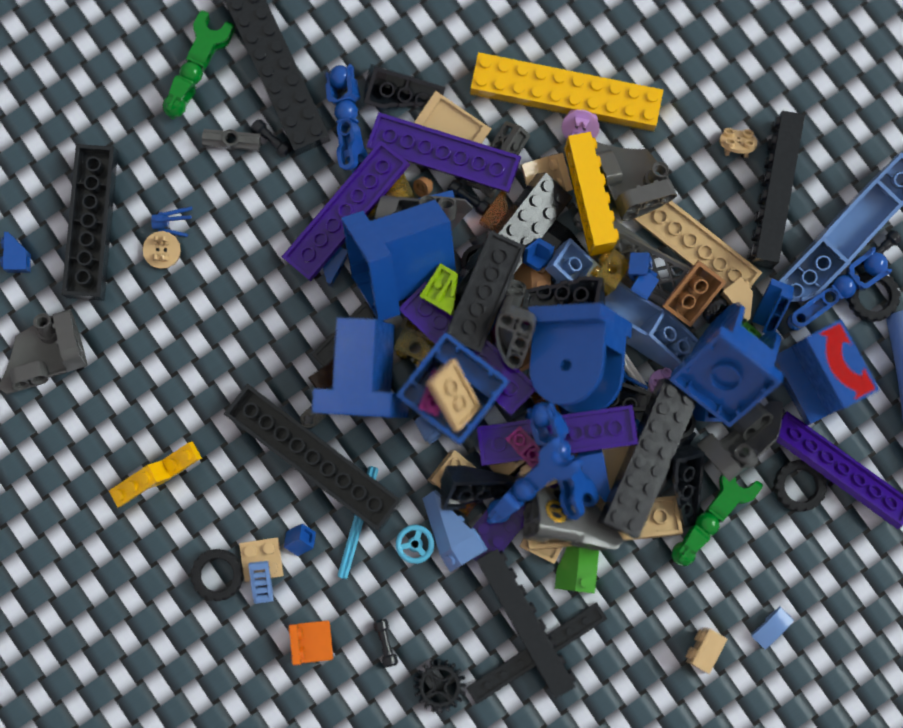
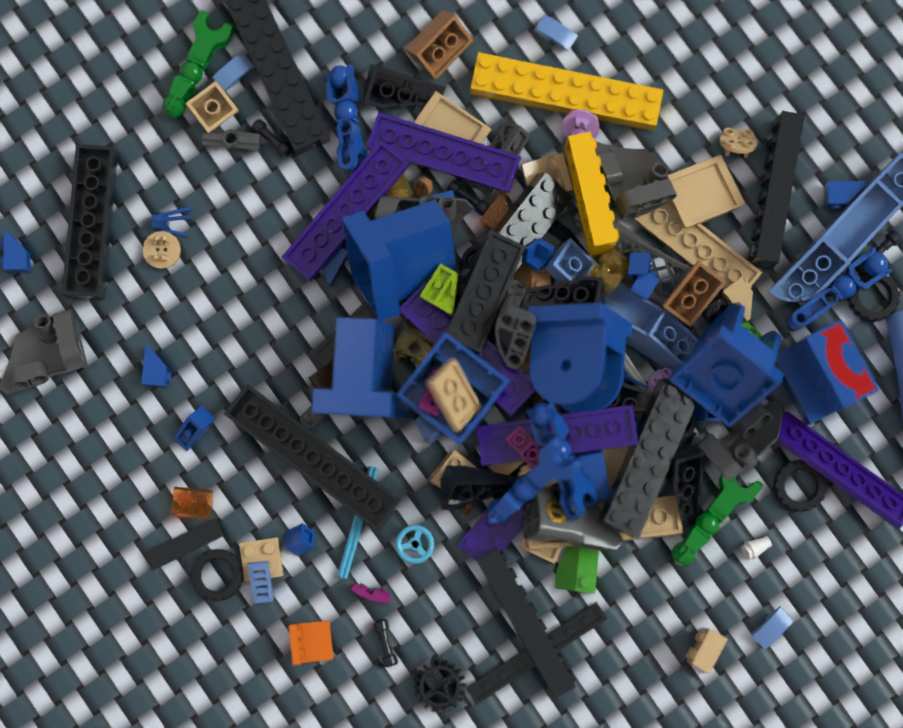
(155, 371): none -> blue slope
(155, 474): yellow bracket -> none
(185, 543): none -> black tile
(192, 503): none -> clear orange bracket
(194, 428): none -> blue slope
(212, 107): none -> tan slope
(233, 71): none -> medium blue slope
(378, 595): none -> magenta slope
(439, 44): none -> medium nougat slope
(453, 537): medium blue wedge -> none
(555, 31): none -> medium blue slope
(705, 192): none -> tan piece
(754, 548): none -> white cone
(773, 305): blue piece -> none
(840, 193): none -> blue slope

